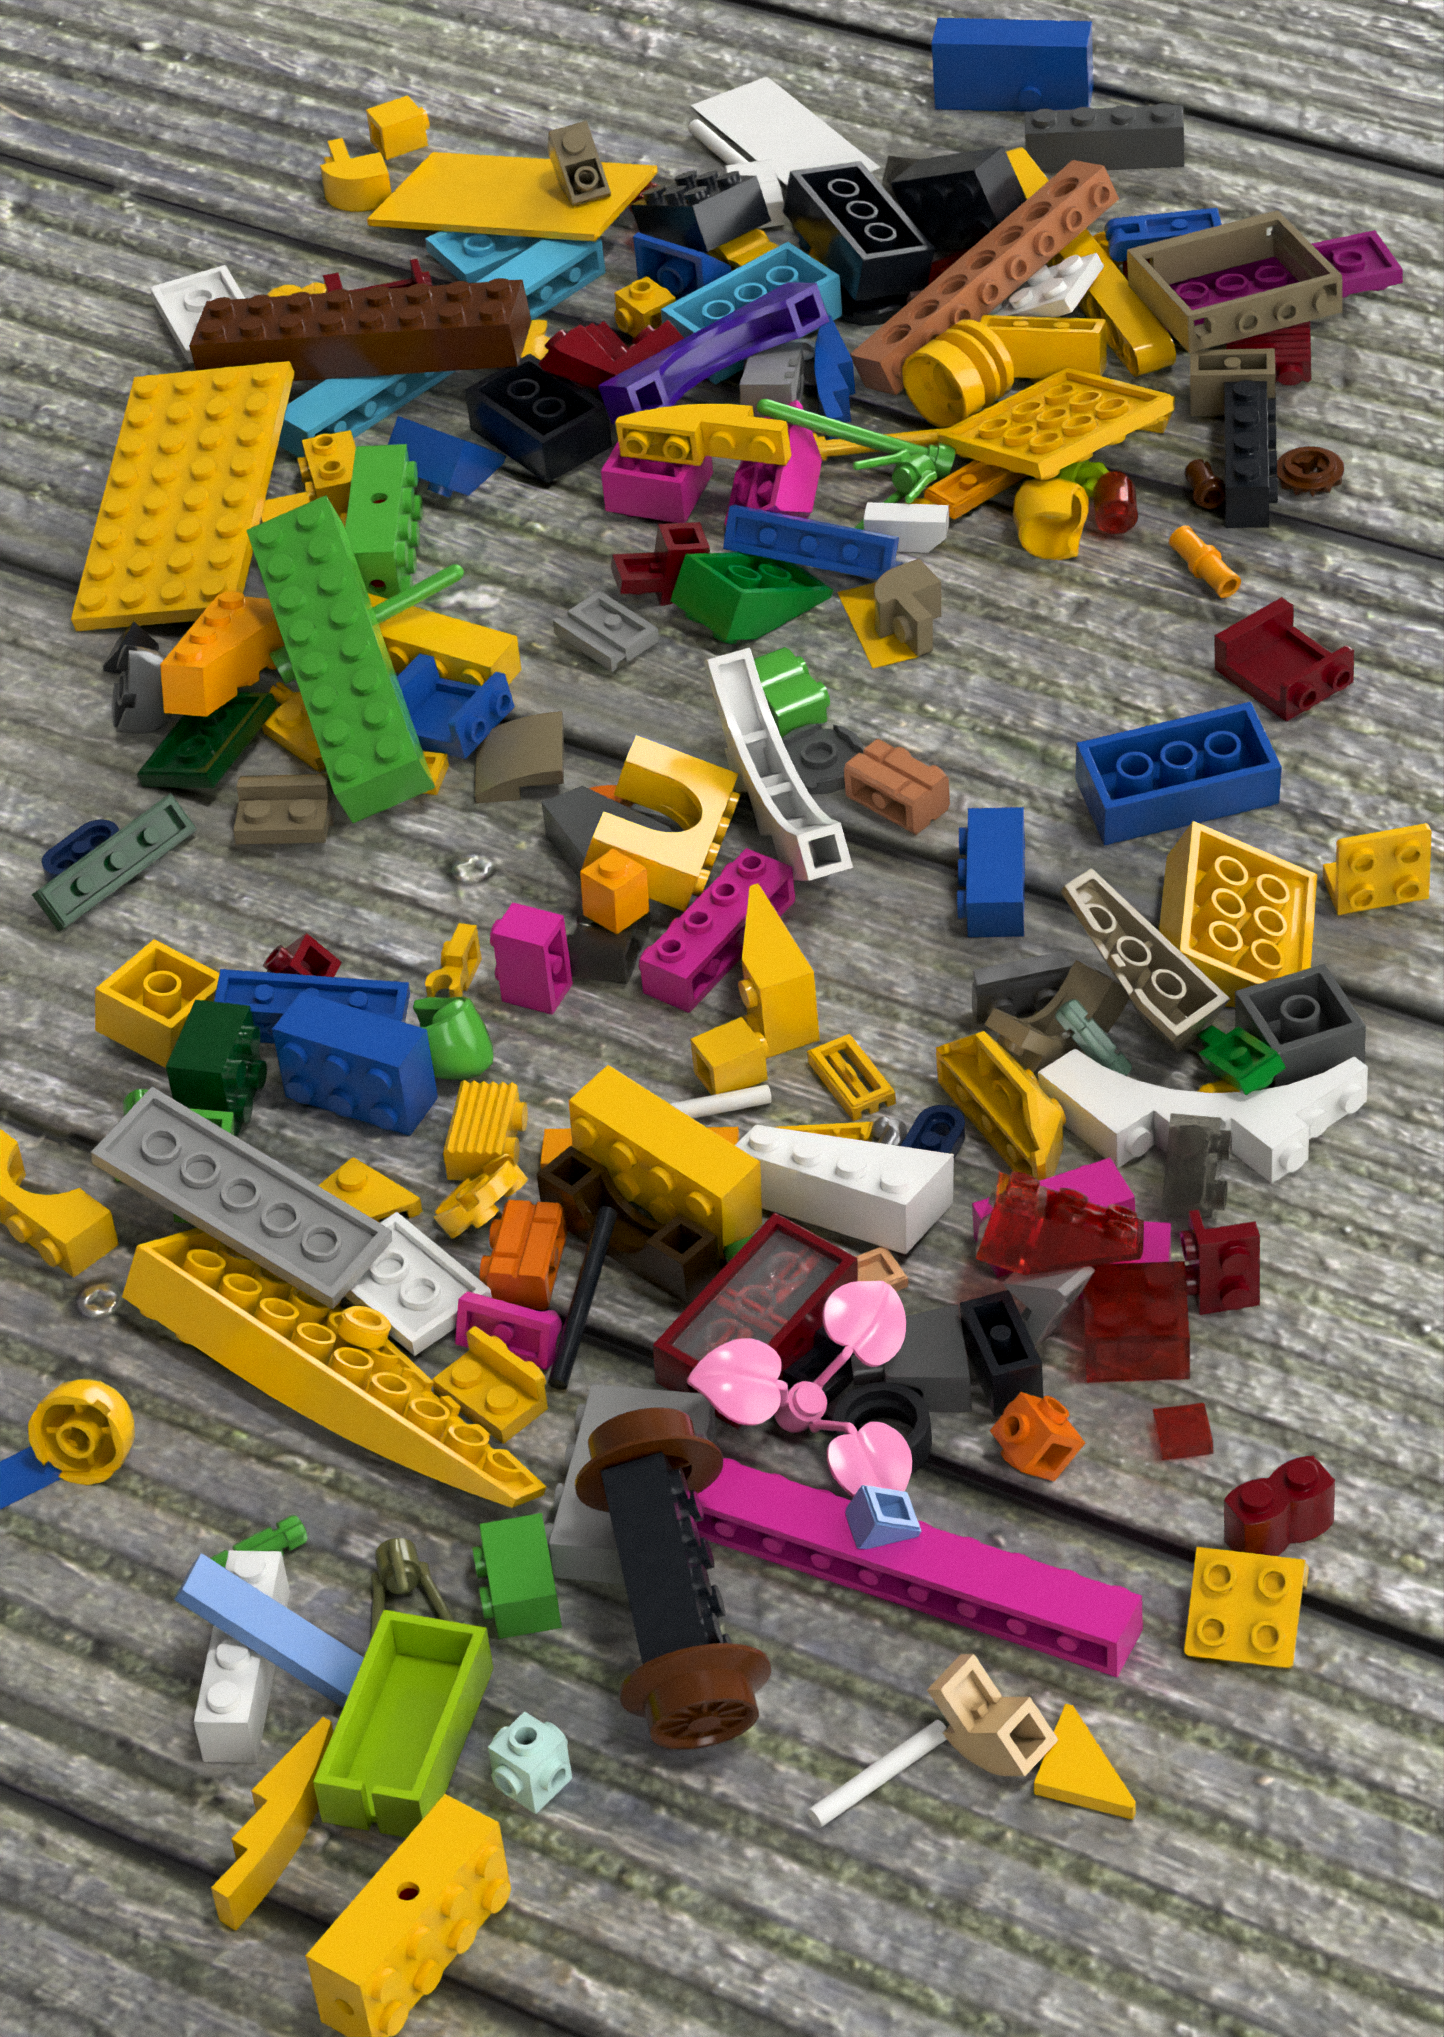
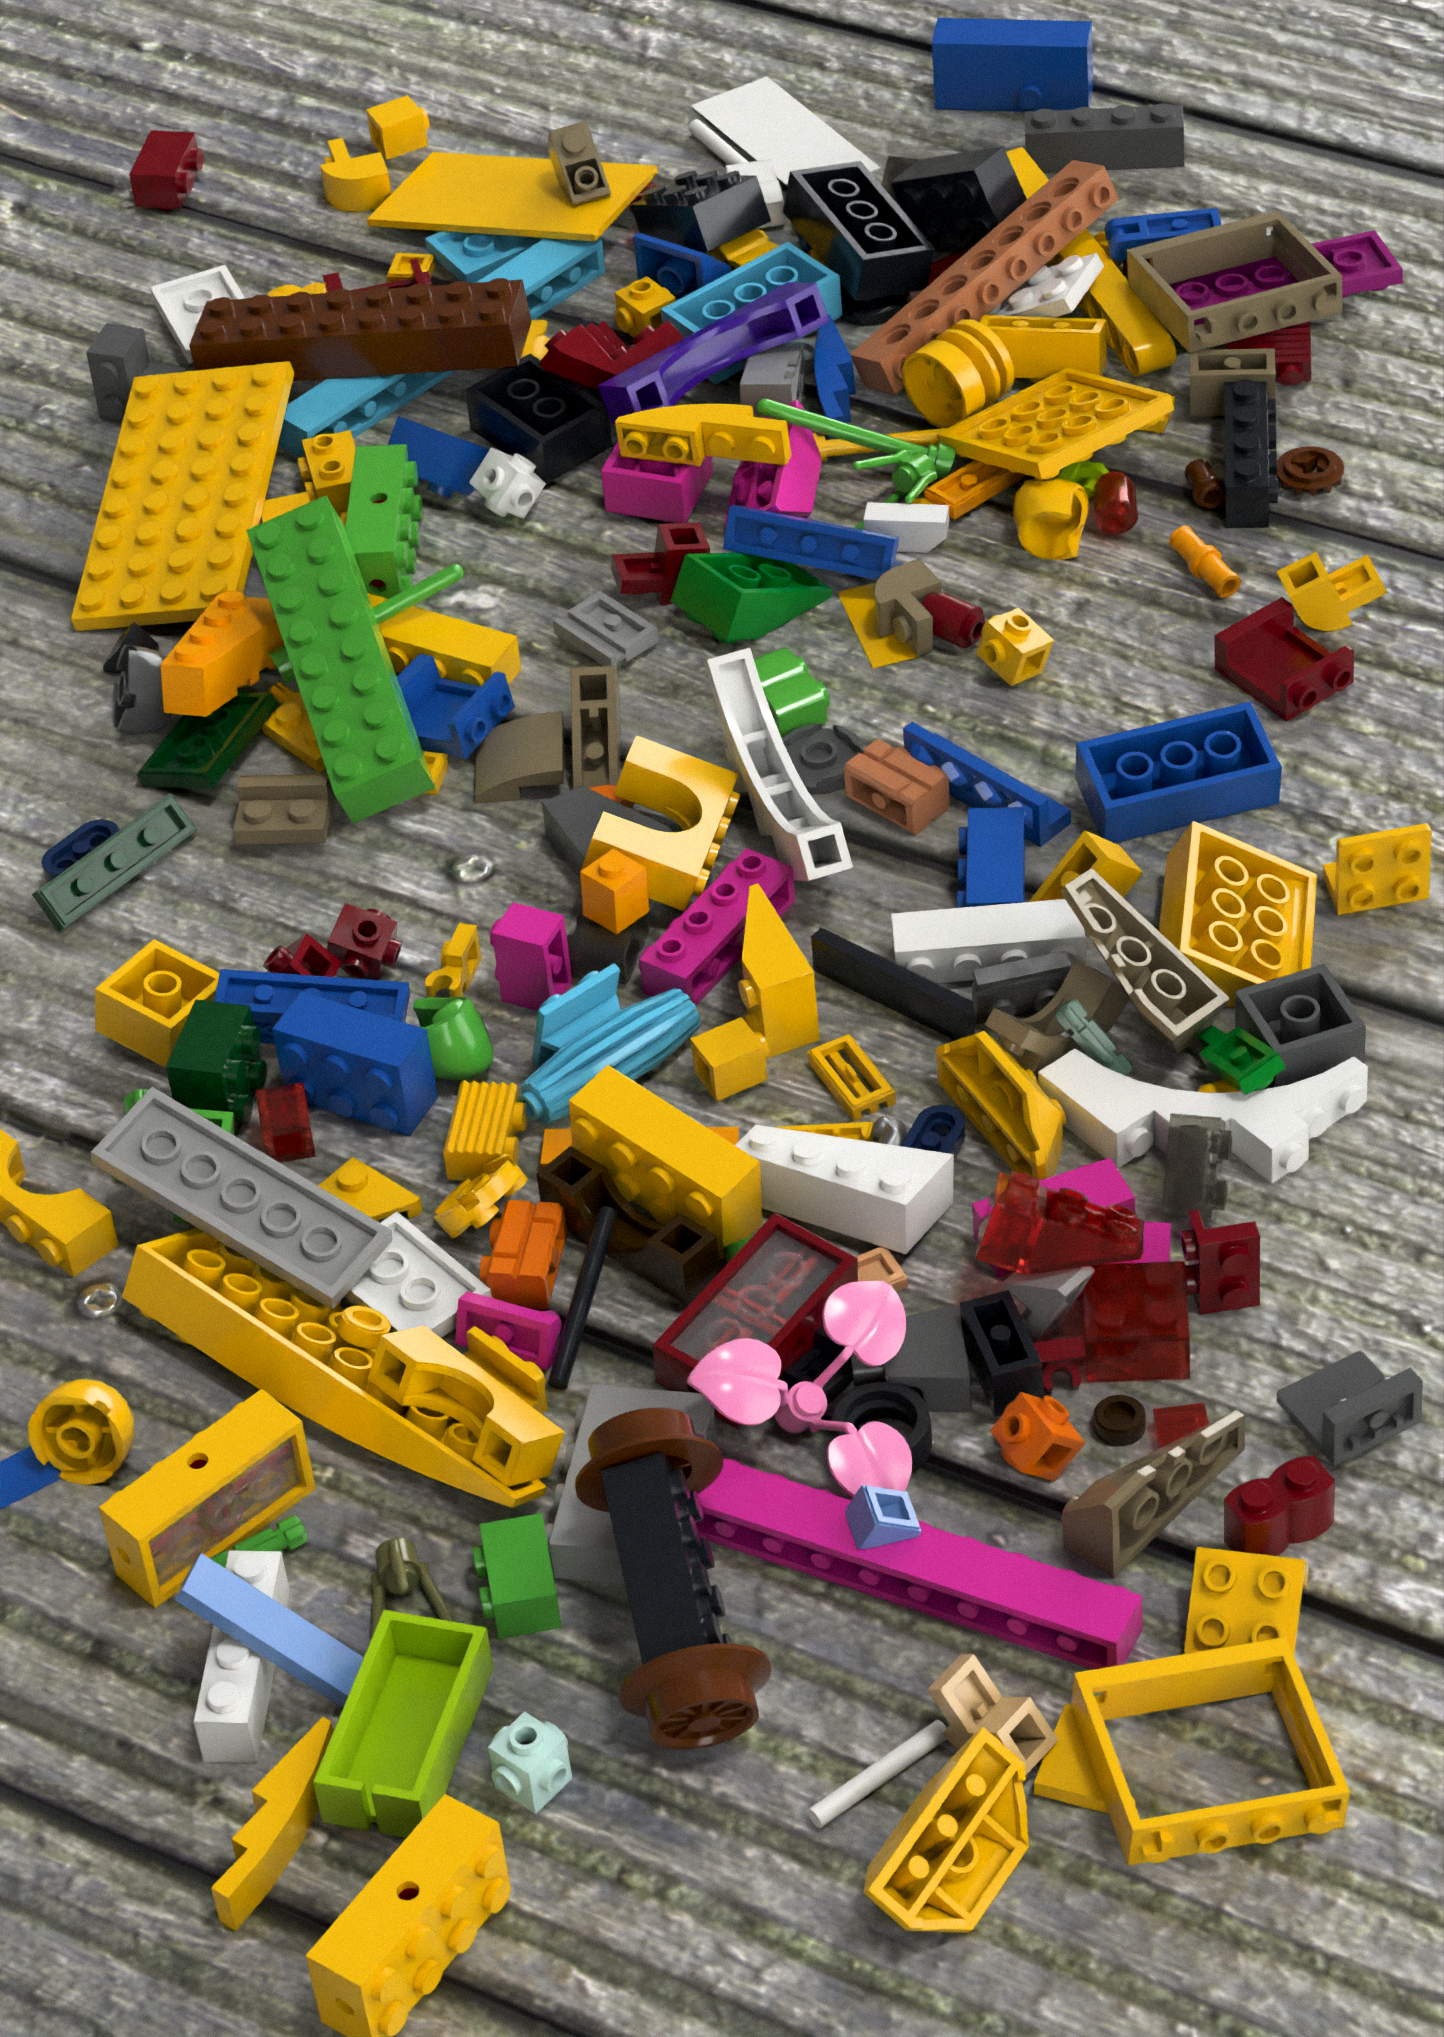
(114, 361): none -> dark grey brick
(165, 169): none -> dark red brick
(207, 1496): none -> yellow brick
(285, 1123): none -> clear red brick
(364, 942): none -> dark red brick
(401, 269): none -> yellow tile
(427, 1372): none -> yellow arch
(507, 483): none -> white brick
(588, 1031): none -> medium azure plate
(595, 726): none -> dark tan slope
(725, 1101): white bar -> none
(892, 985): none -> black tile
(954, 1841): none -> yellow wedge
(955, 619): none -> dark red brick
(955, 941): none -> white brick
(986, 786): none -> blue fence
(1014, 646): none -> yellow brick
(1063, 1356): none -> dark red tile
(1086, 853): none -> yellow slope
(1119, 1420): none -> dark brown tile
(1139, 1500): none -> dark tan wedge
(1199, 1680): none -> yellow window
(1326, 598): none -> yellow brick
(1352, 1406): none -> dark grey bracket

